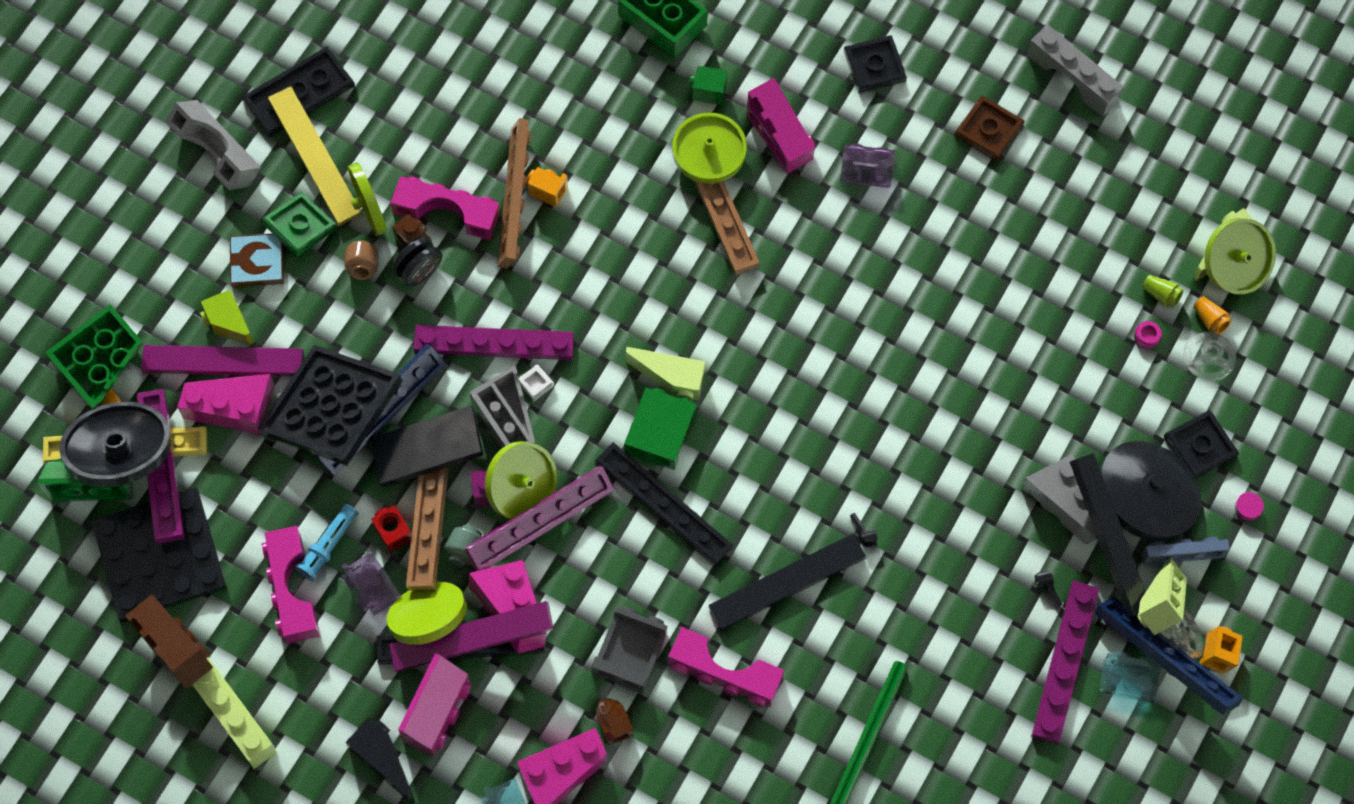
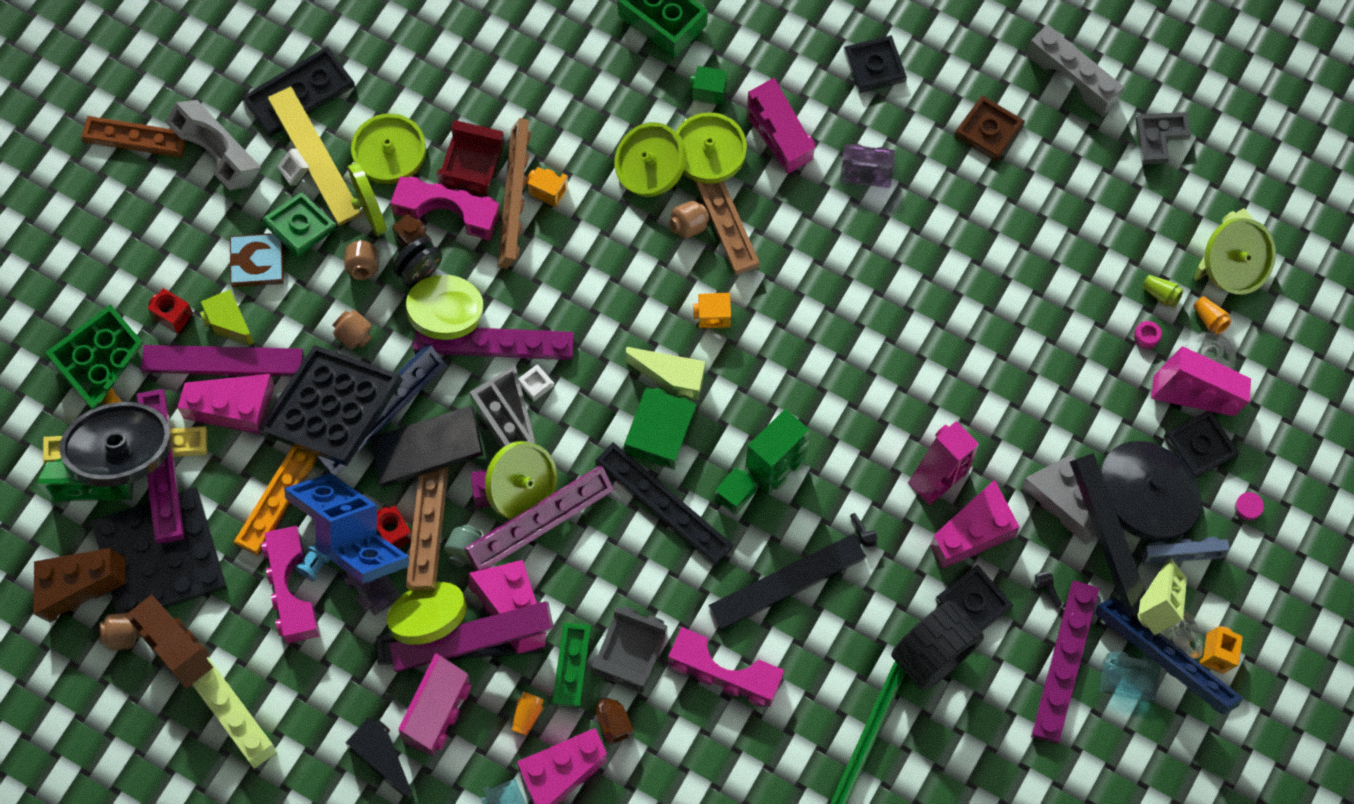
(73, 579): none -> reddish brown wedge
(117, 632): none -> medium nougat head
(133, 136): none -> dark orange tile
(174, 319): none -> red brick
(273, 503): none -> light orange tile
(293, 167): none -> white tile
(346, 527): none -> blue bracket
(352, 330): none -> medium nougat head
(389, 148): none -> lime piece
(444, 307): none -> lime piece
(471, 158): none -> dark red panel
(526, 713): none -> light orange cone
(571, 665): none -> green plate
(650, 159): none -> lime piece
(689, 219): none -> medium nougat head
(713, 310): none -> light orange brick
(736, 490): none -> green brick
(777, 451): none -> green brick
(937, 645): none -> black tyre
(944, 462): none -> dark pink wedge
(975, 528): none -> dark pink wedge
(977, 598): none -> black tile
(1155, 130): none -> dark grey plate
(1201, 384): none -> dark pink wedge

